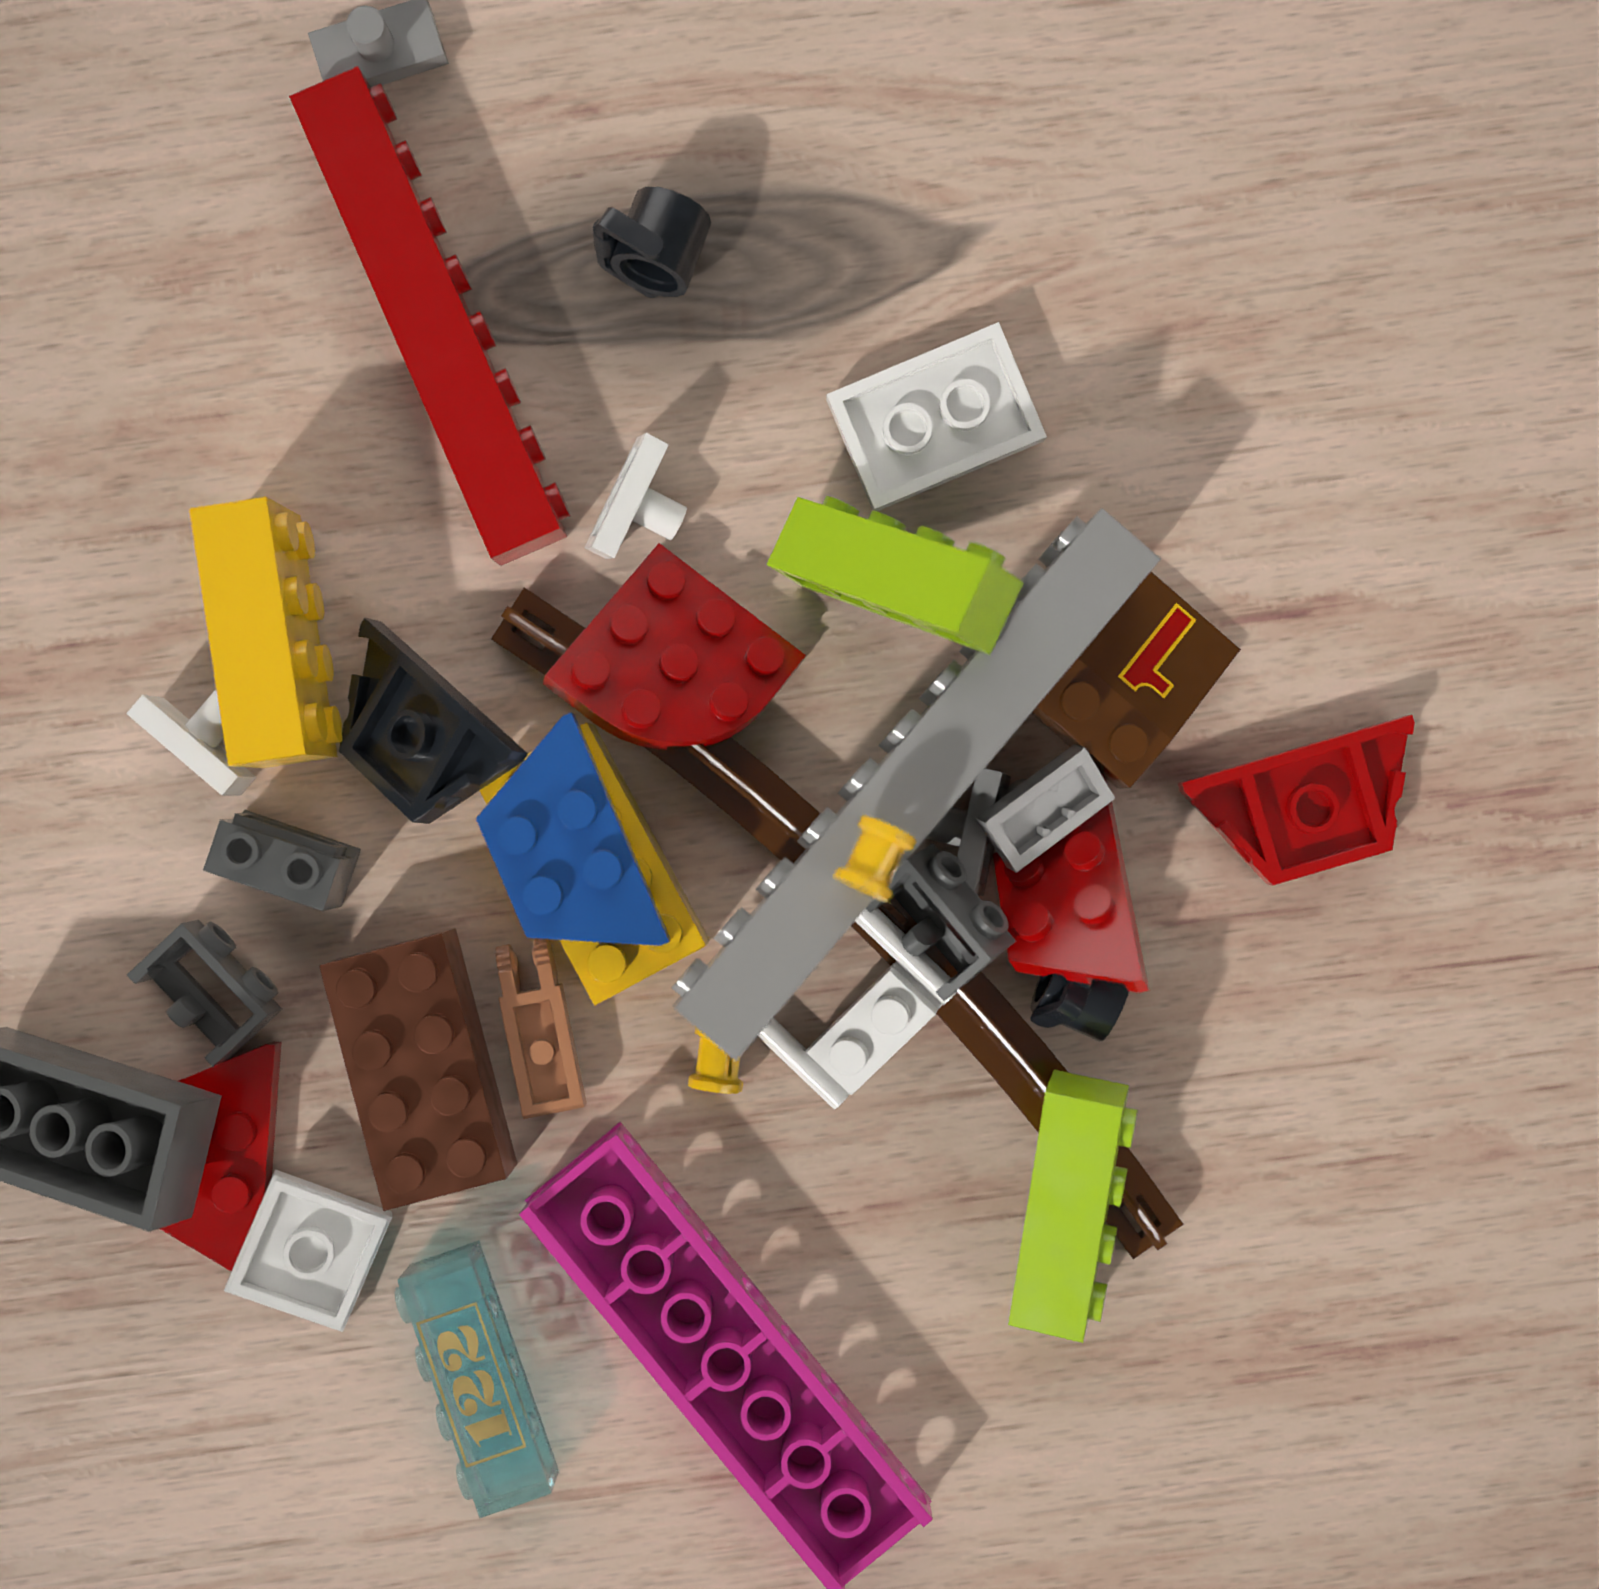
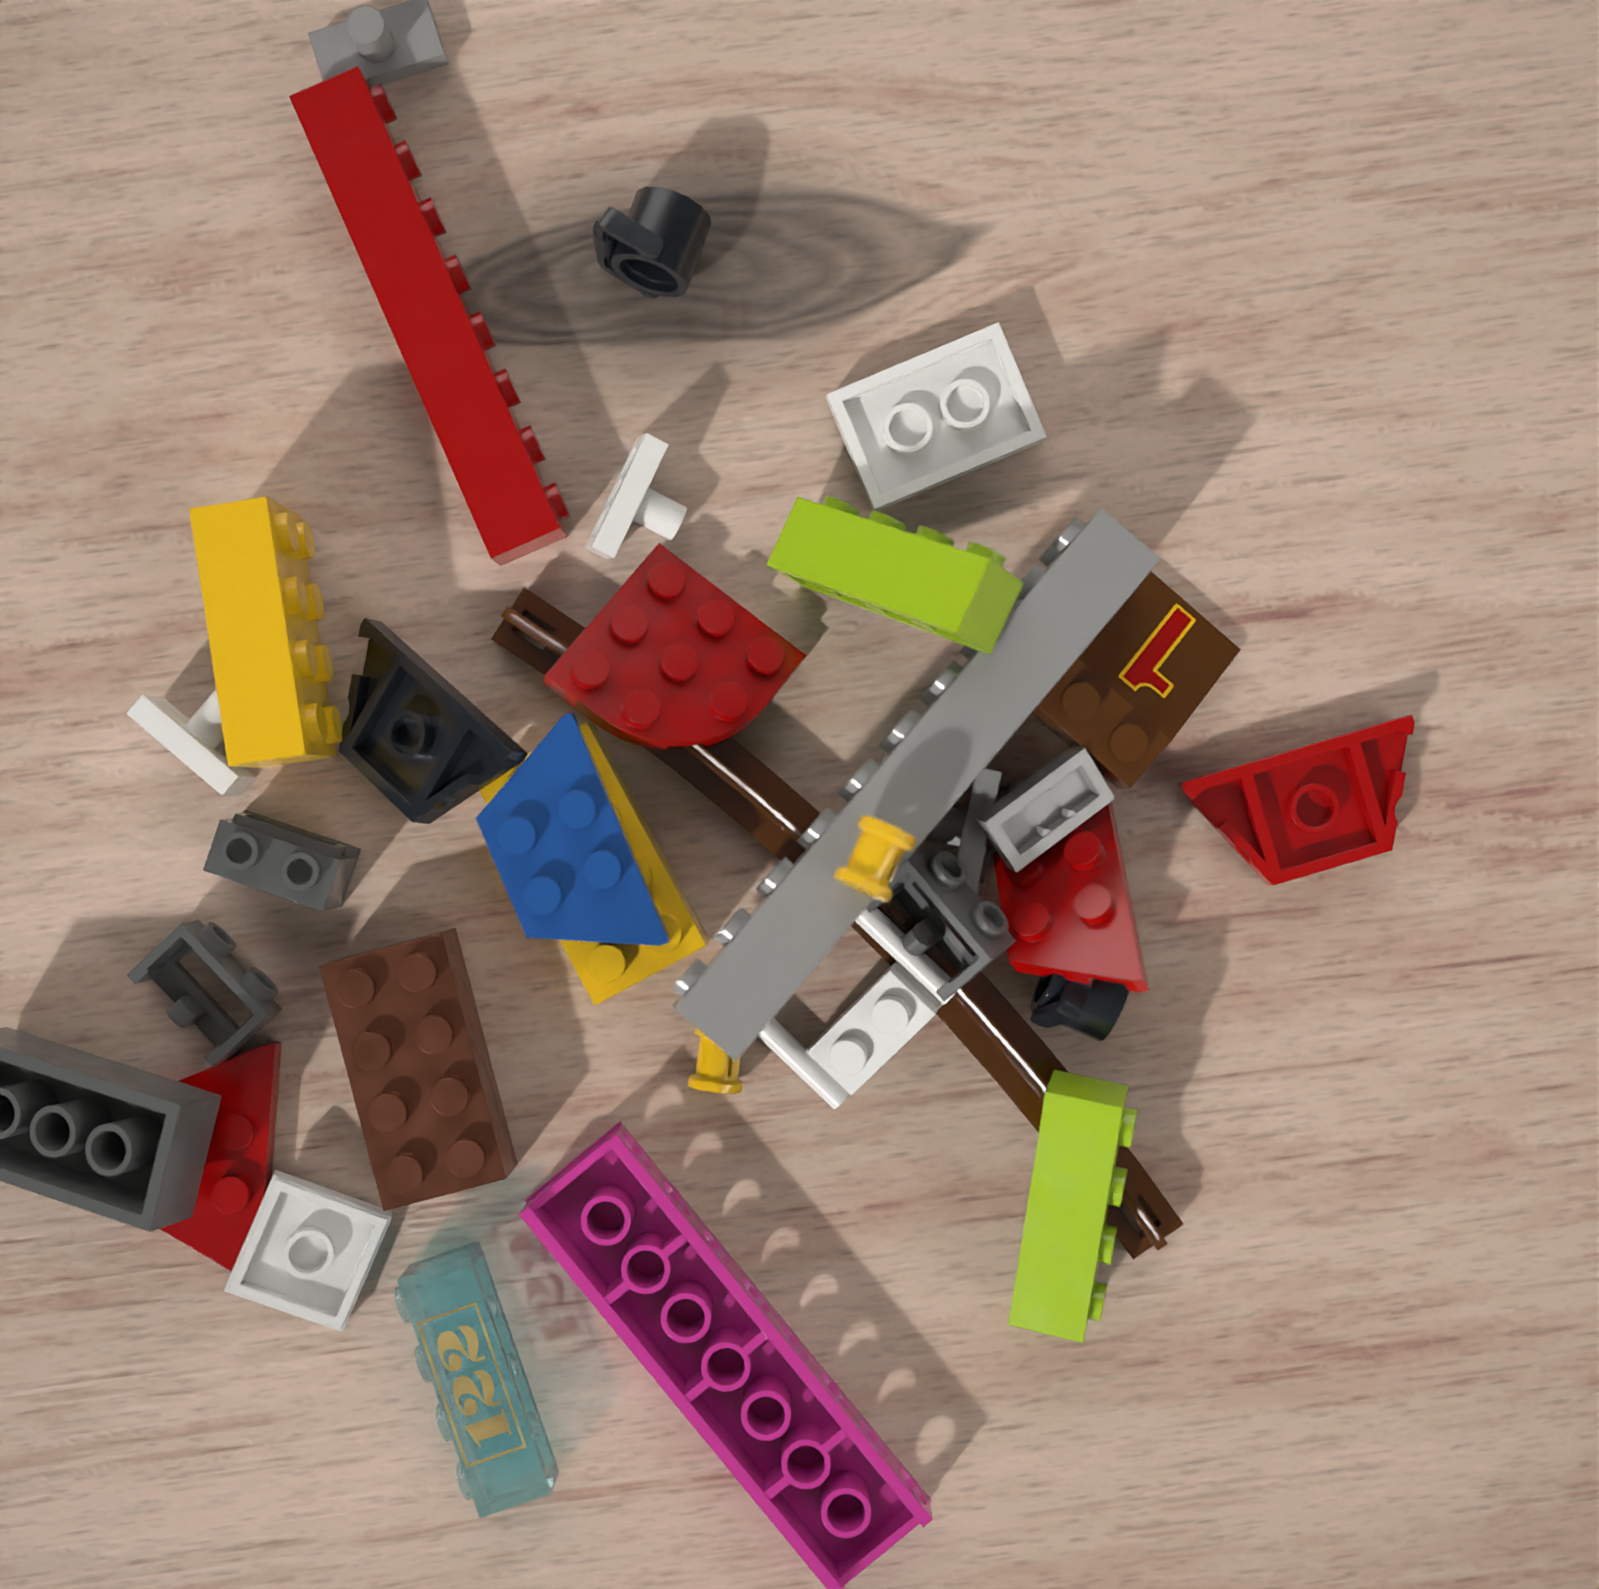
(539, 1035): nougat hinge -> none

